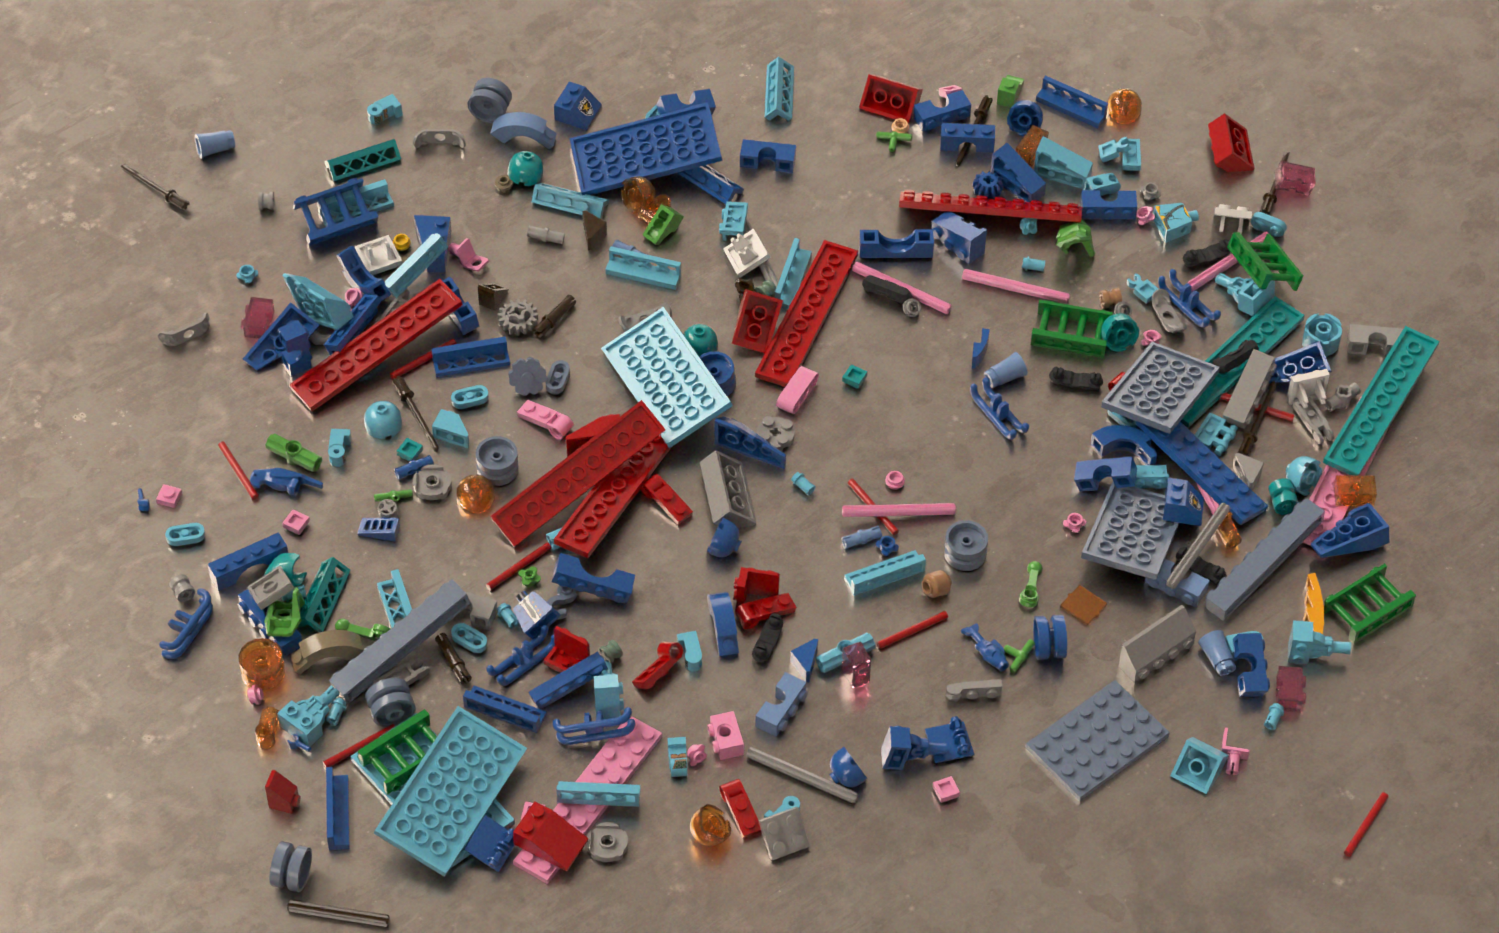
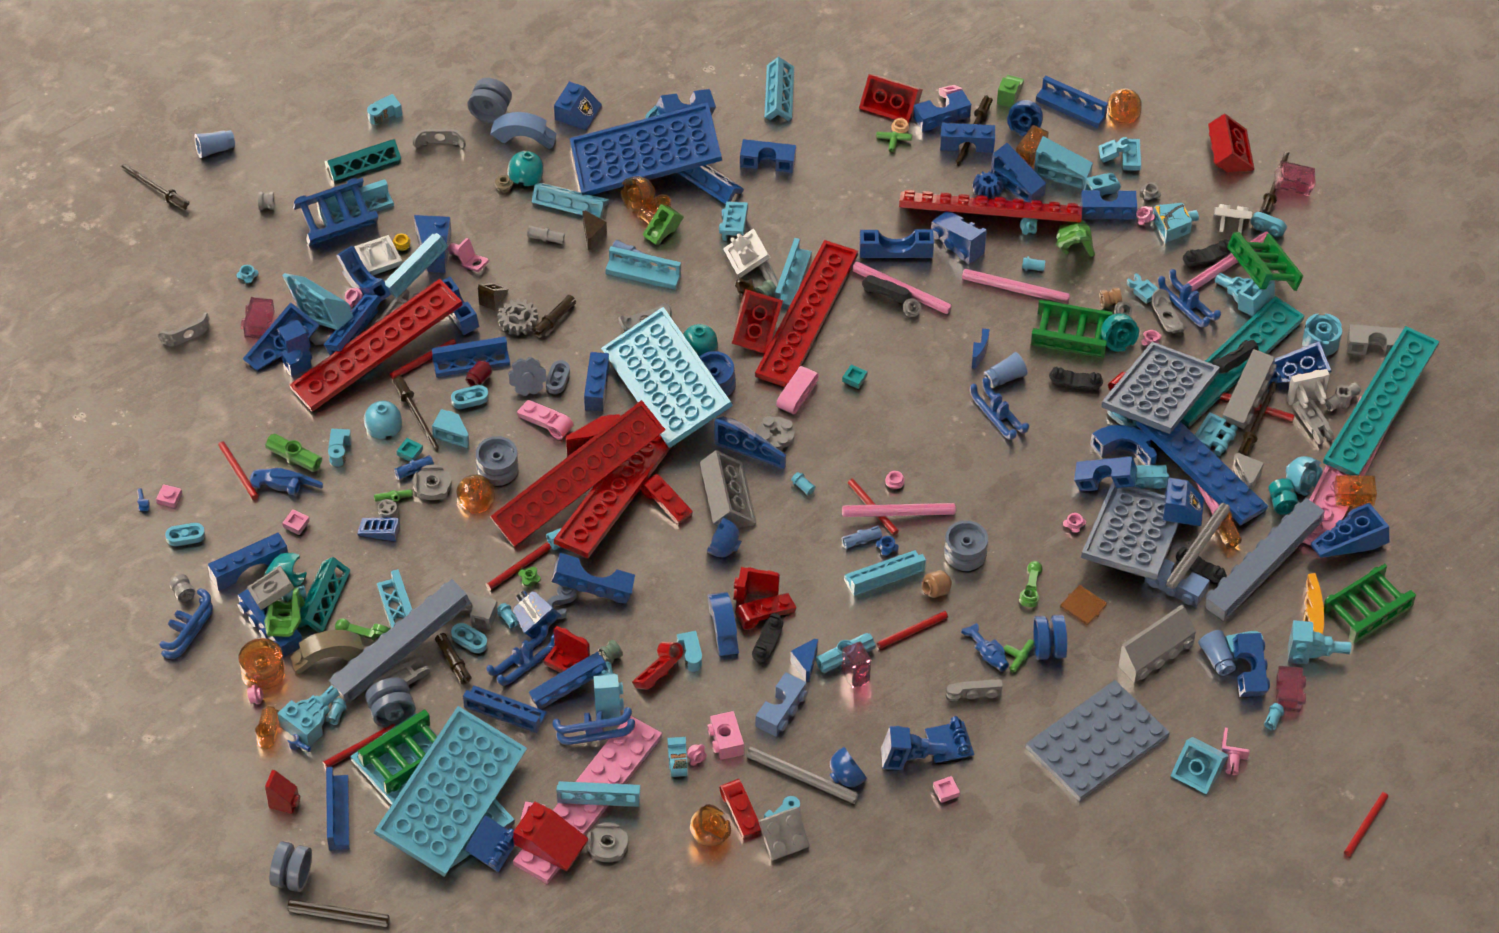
(478, 373): none -> dark red brick
(596, 381): none -> blue arch

